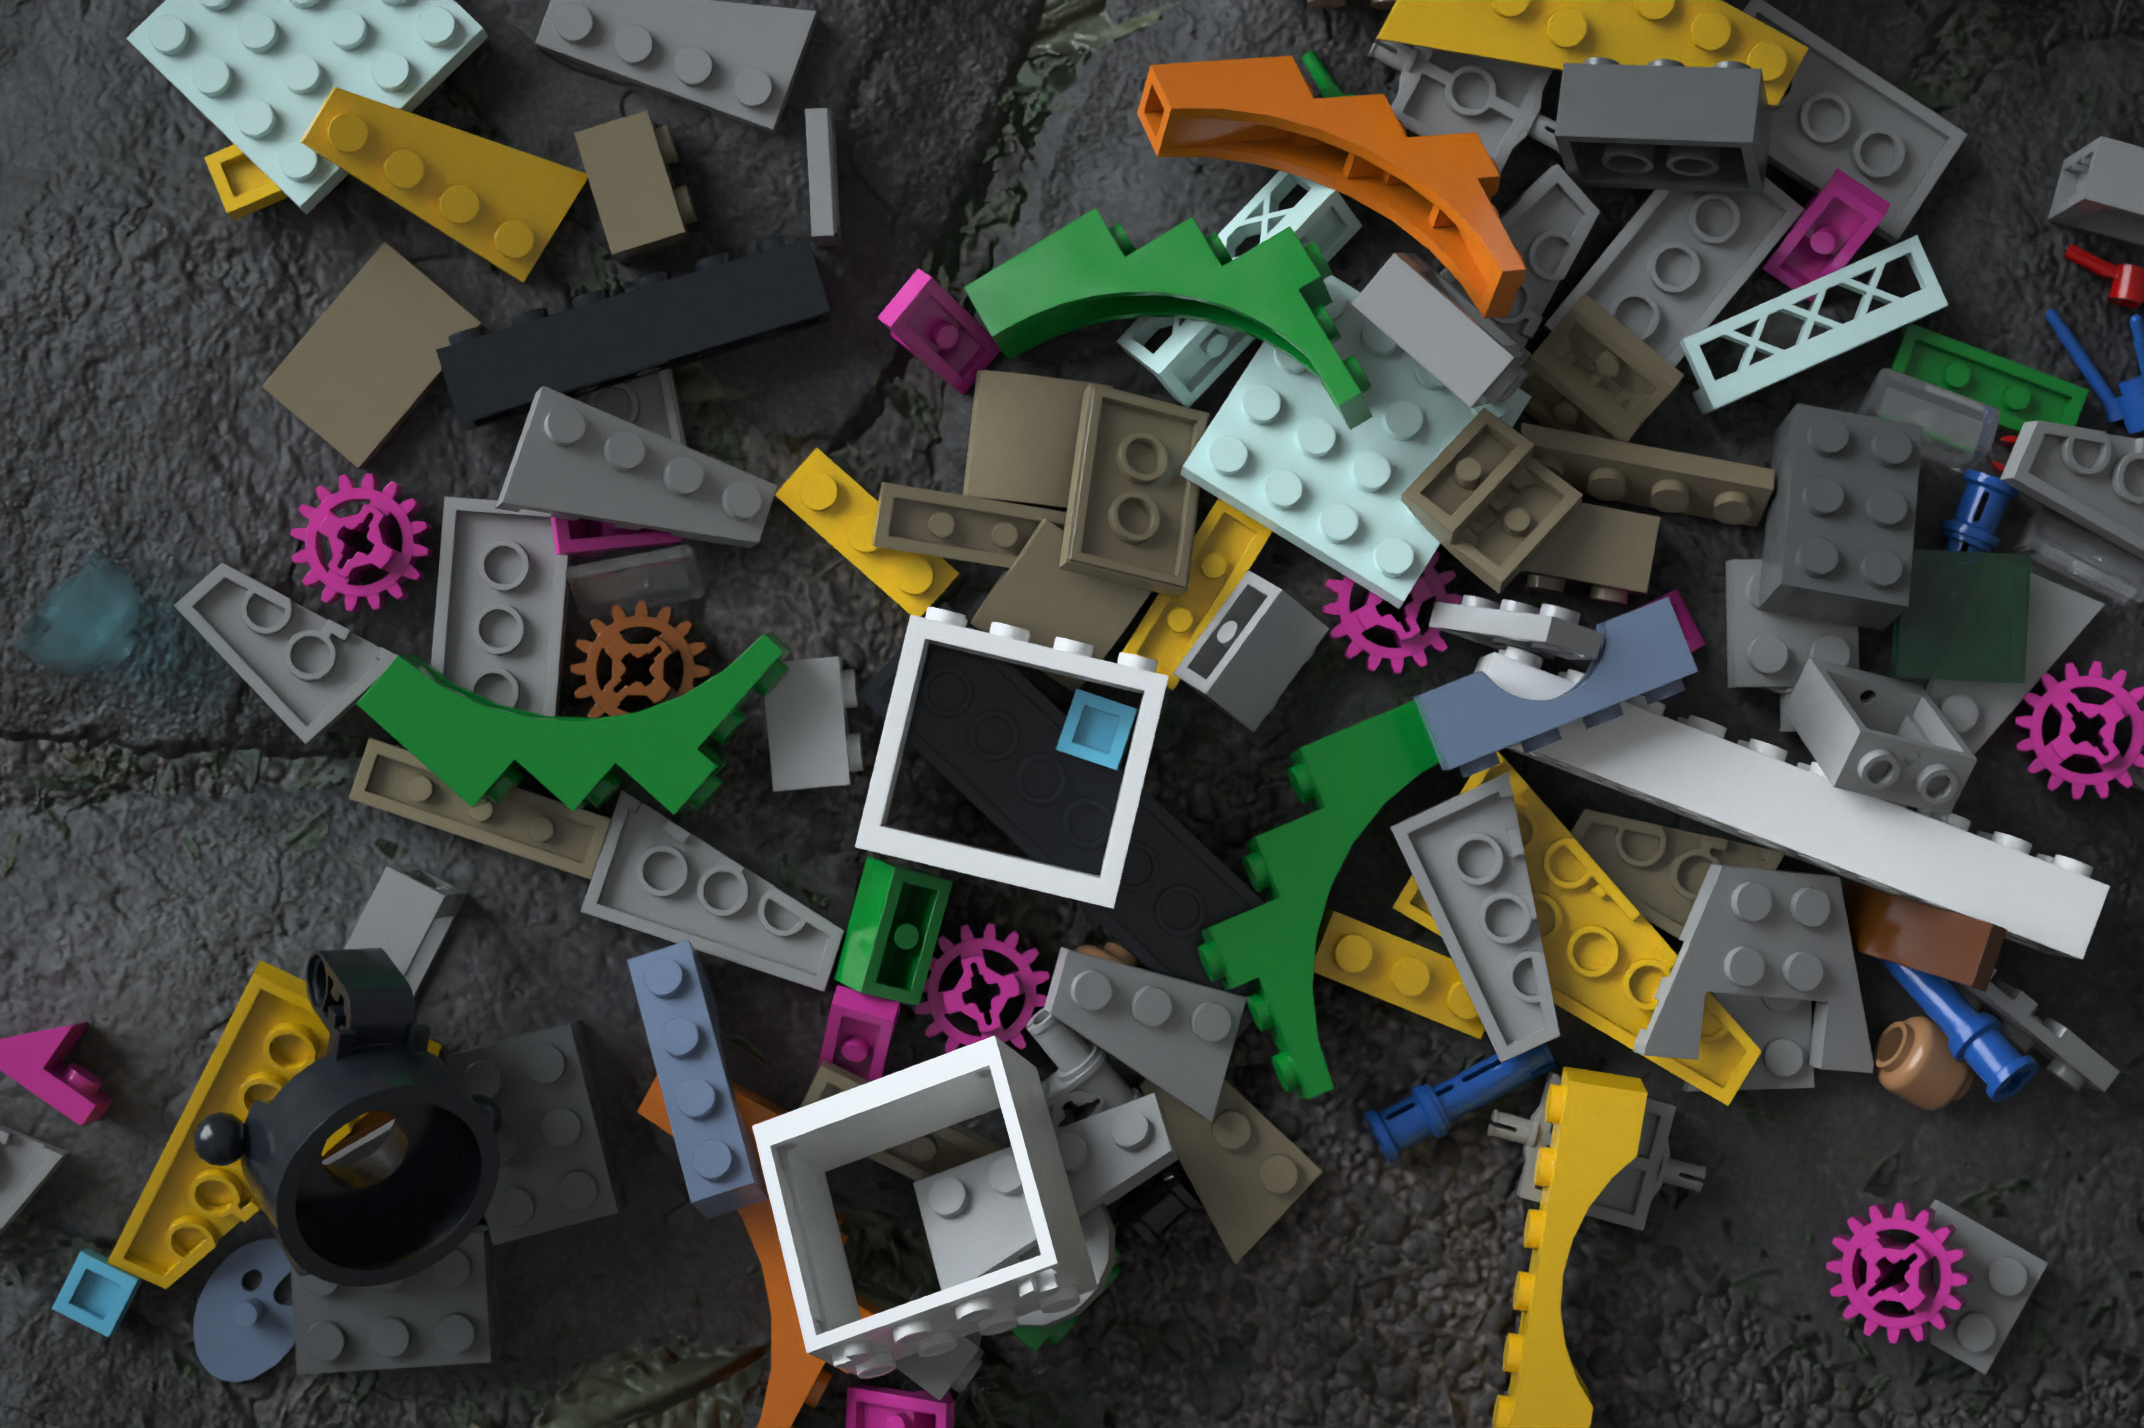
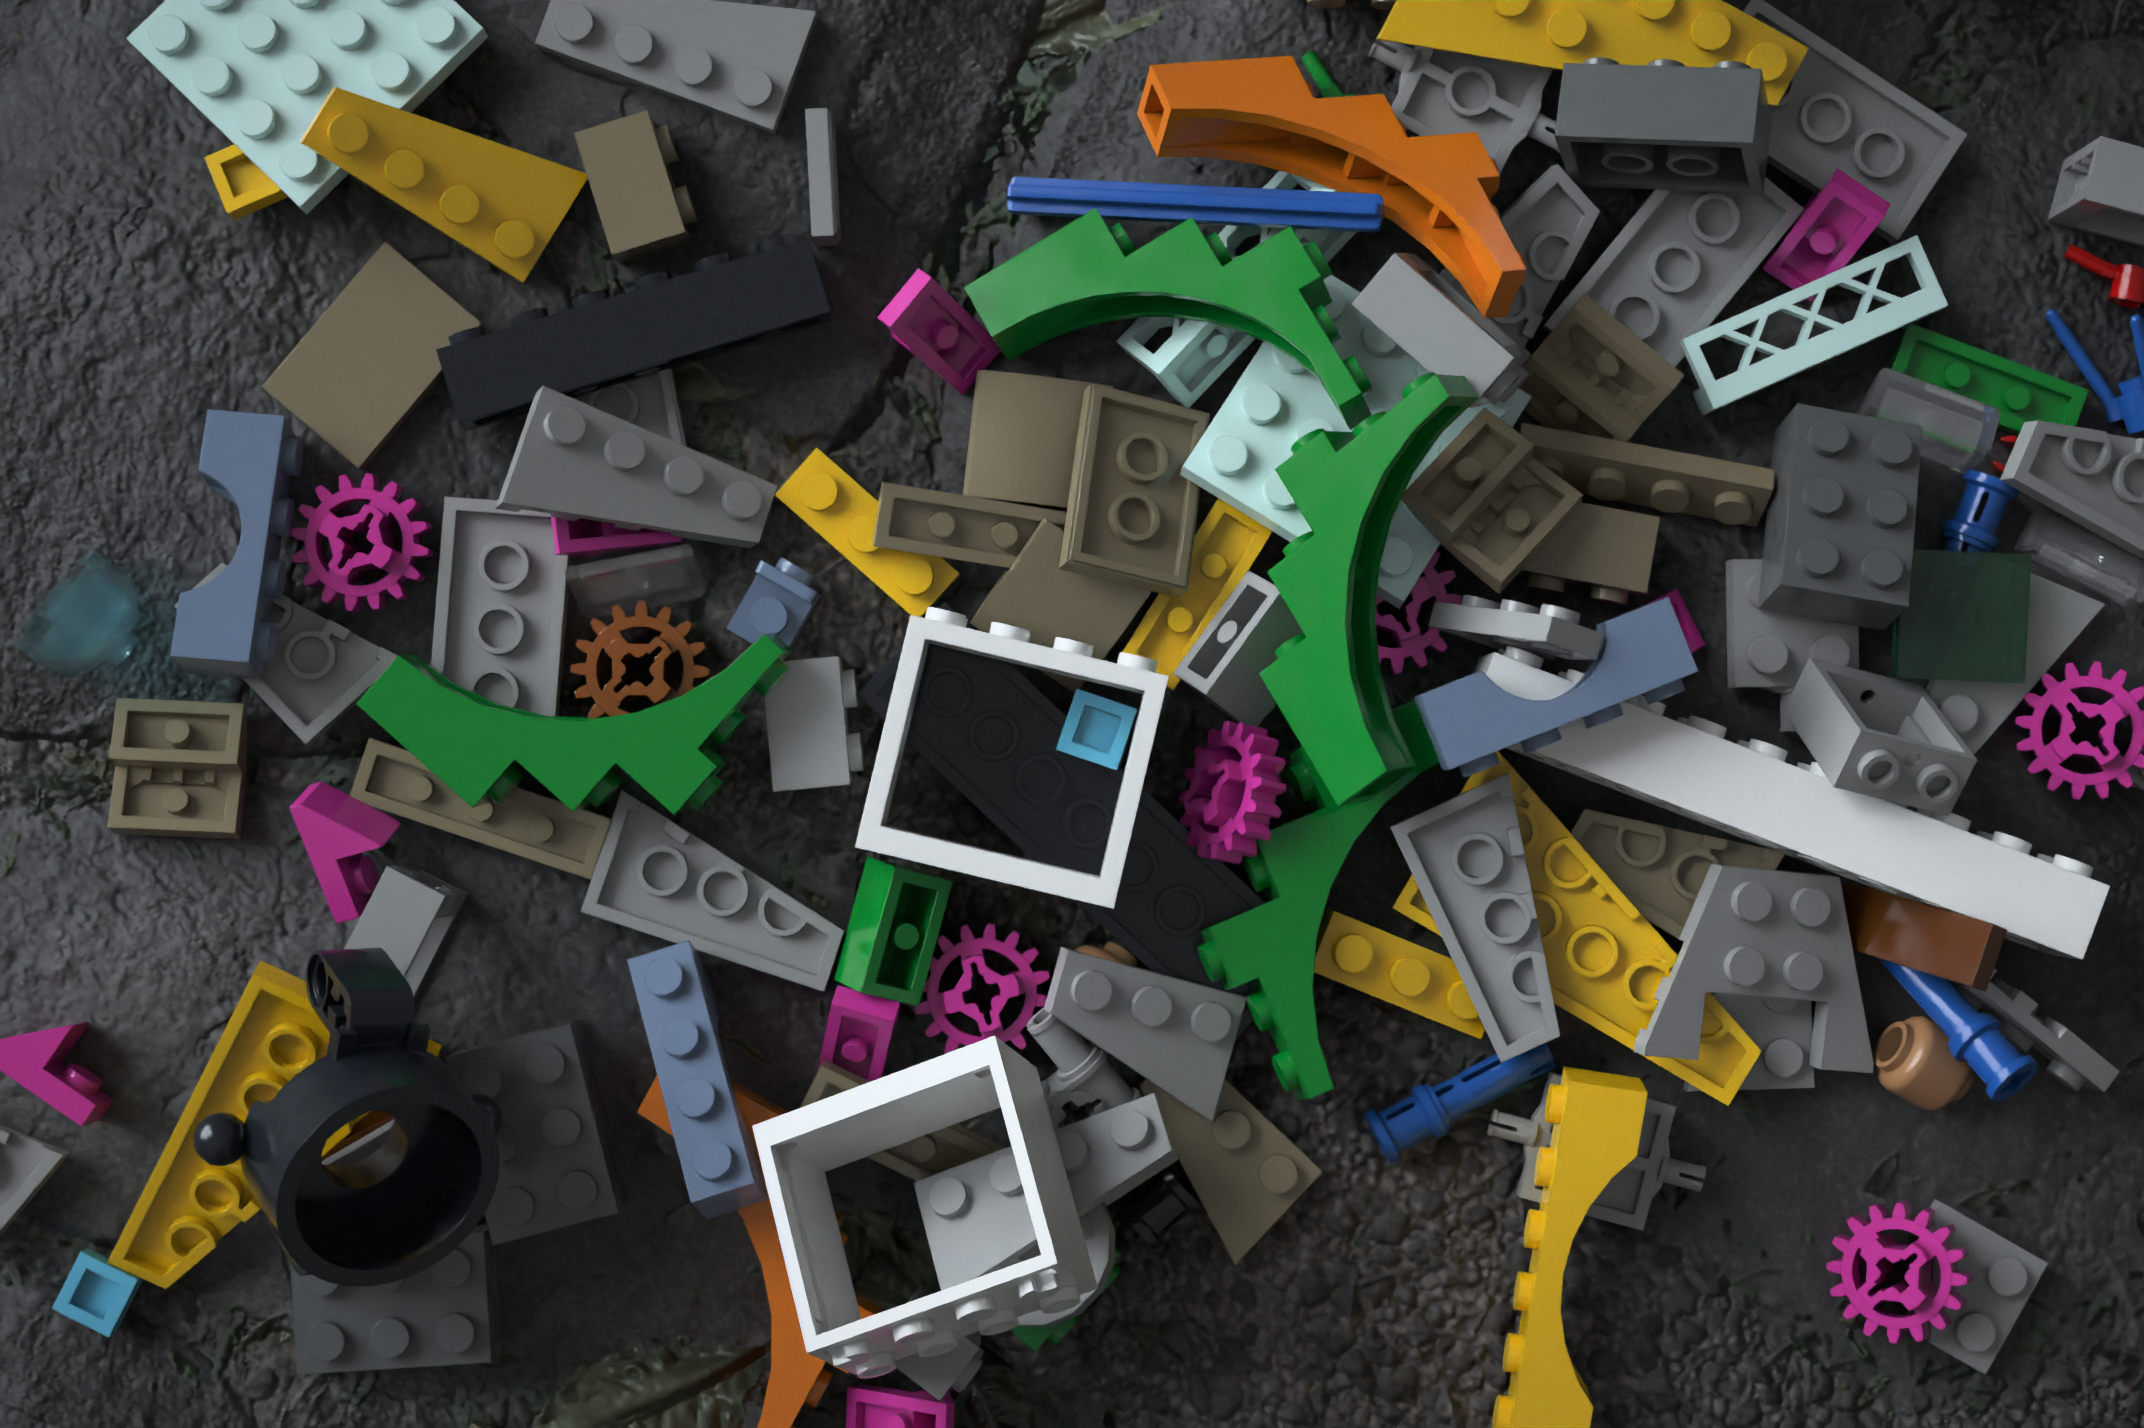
(178, 768): none -> dark tan slope
(227, 621): none -> sand blue arch
(243, 1329): sand blue piece -> none
(335, 836): none -> dark pink slope
(775, 603): none -> sand blue bracket
(1204, 203): none -> blue axle
(1232, 792): none -> dark pink gear
(1329, 579): none -> green arch

